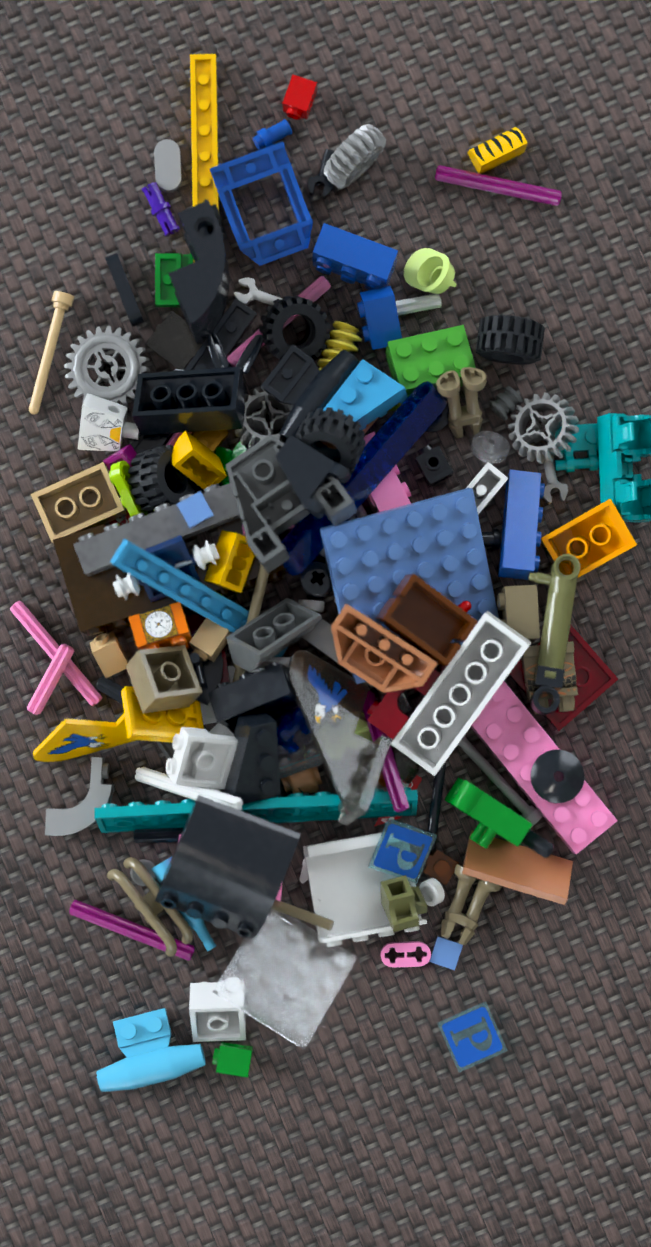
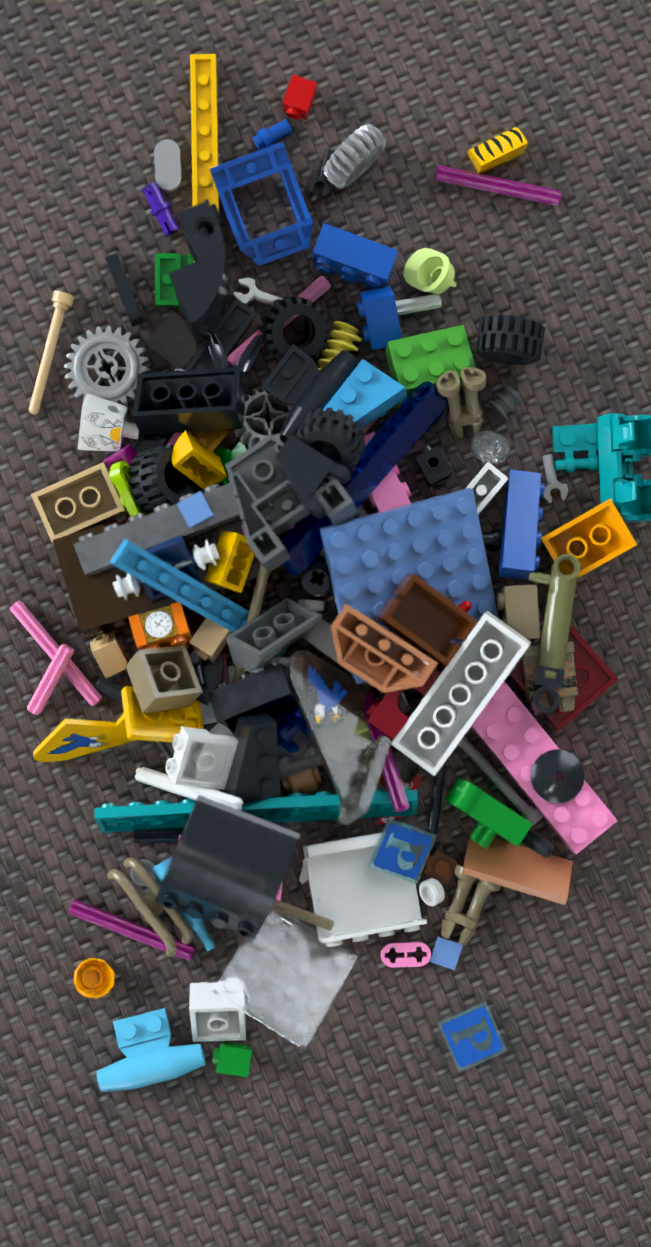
(72, 820): light grey arch -> none
(94, 978): none -> light orange hair
(402, 903): olive brick -> none
(552, 424): light grey gear -> none

